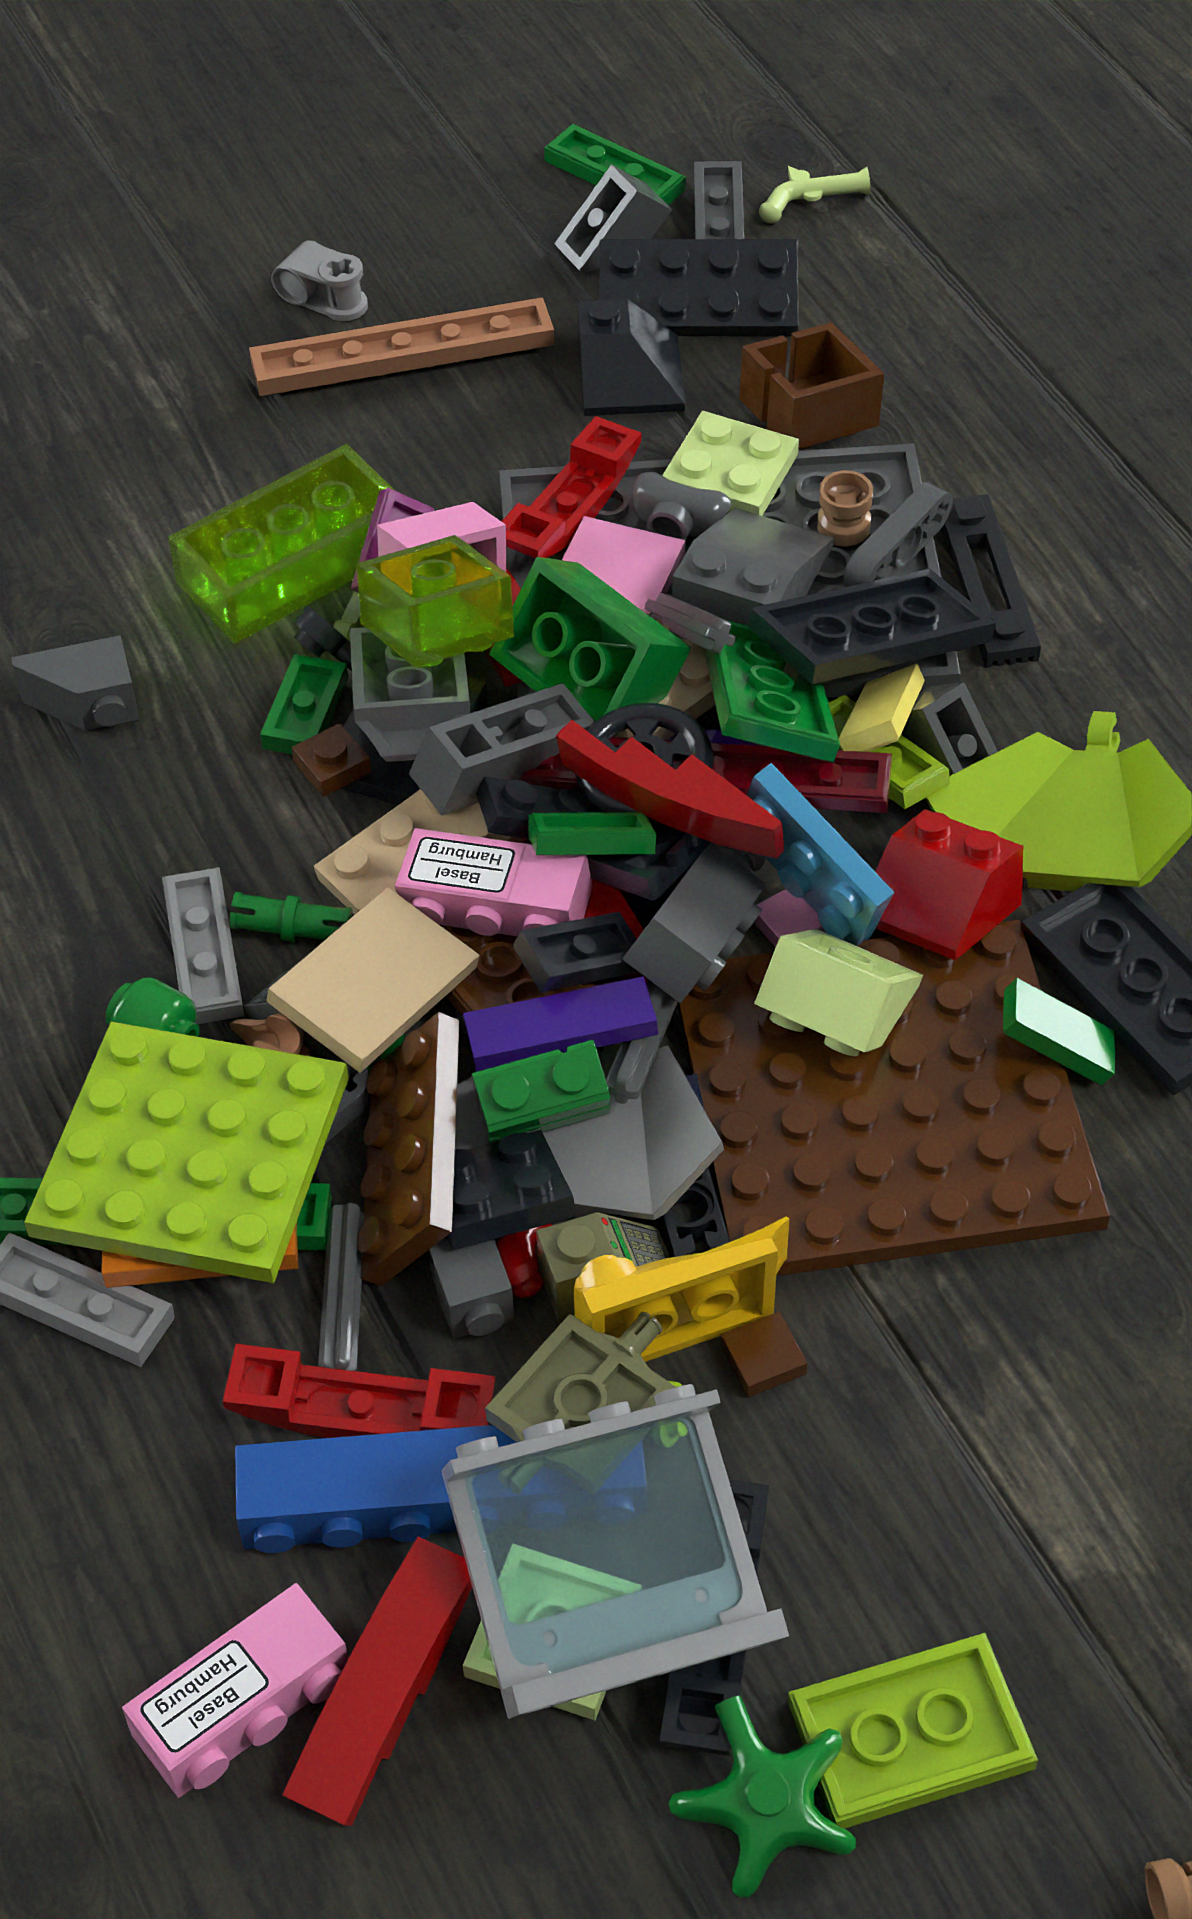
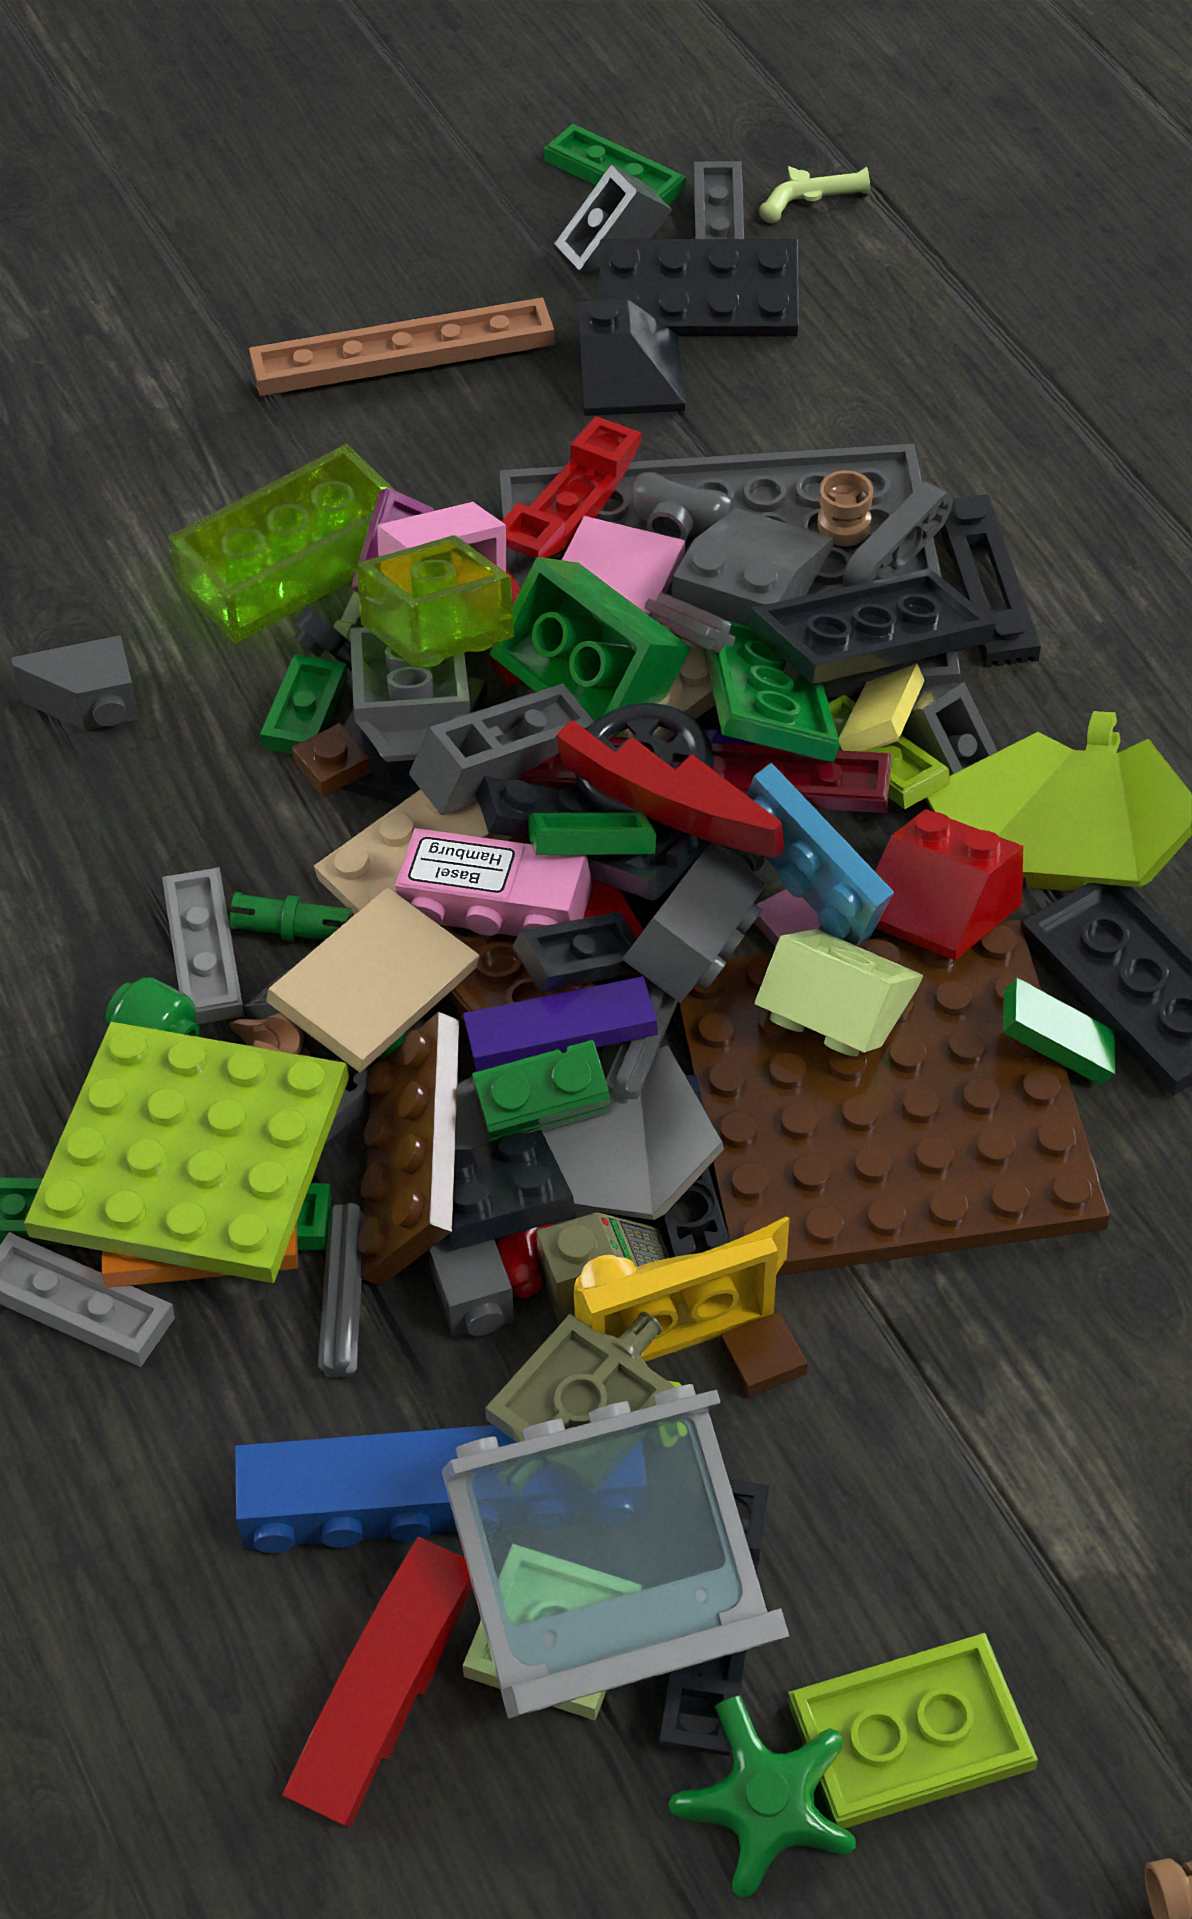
(237, 1691): bright pink brick -> none
(322, 281): light grey piece -> none
(345, 1403): red slope -> none
(734, 459): yellowish green plate -> none
(828, 390): reddish brown piece -> none

